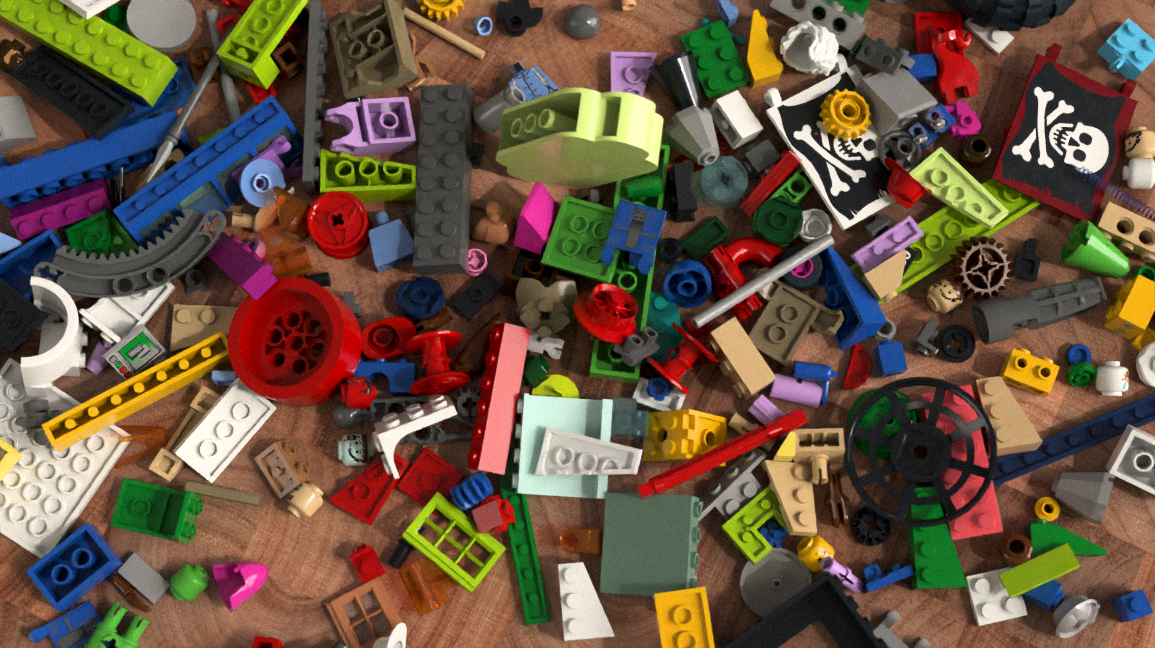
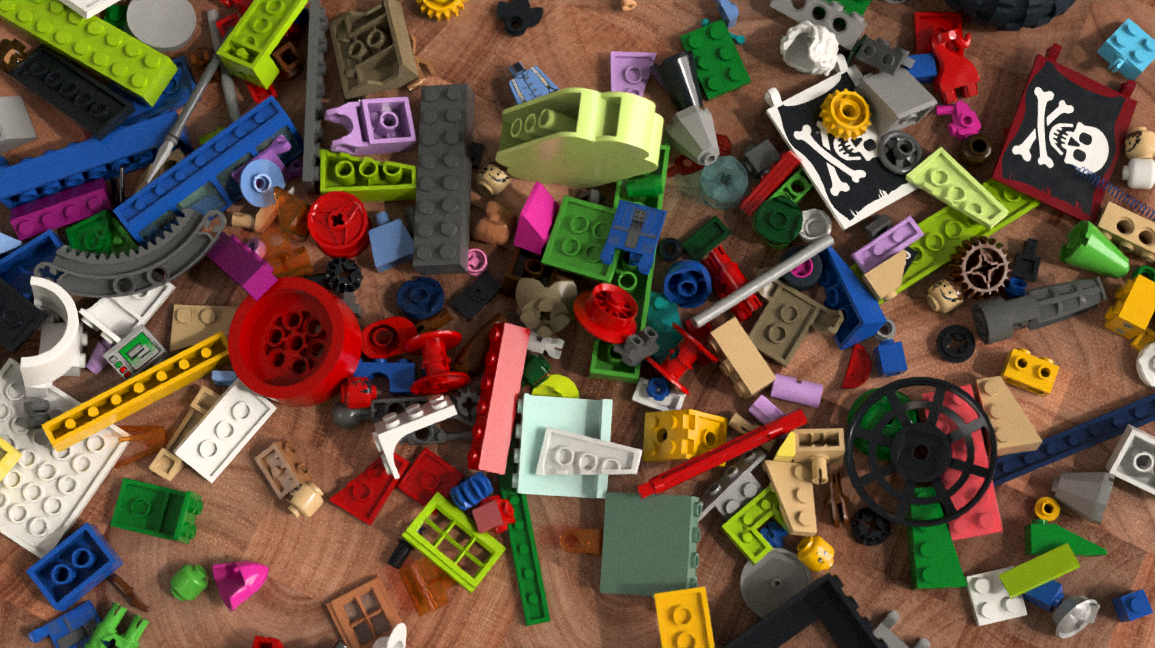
(144, 578): light grey tile -> none
(189, 278): dark grey plate -> none
(224, 494): dark tan tile -> none
(340, 283): none -> black gear
(355, 449): light aqua head -> none
(366, 563): red bracket -> none
(443, 33): tan bar -> none
(483, 29): medium blue hinge -> none
(489, 113): light grey plant -> none
(492, 179): none -> tan head
(580, 605): white wedge -> none
(582, 21): dark grey hair -> none
(626, 421): clear light blue brick -> none
(682, 202): black brick -> none
(735, 119): white brick -> none
(753, 250): red cylinder -> none
(760, 57): yellow slope -> none
(814, 372): blue piece -> none
(850, 581): lavender pin -> none
(875, 579): blue hinge -> none
(903, 186): red piece -> none
(927, 333): dark grey bracket -> none
(928, 135): blue piece -> none
(990, 36): white plate -> none
(1015, 288): none -> blue plate
(1015, 550): reddish brown head -> none
(1077, 353): blue tile -> none
(1081, 374): green plate -> none
(1112, 379): white head -> none

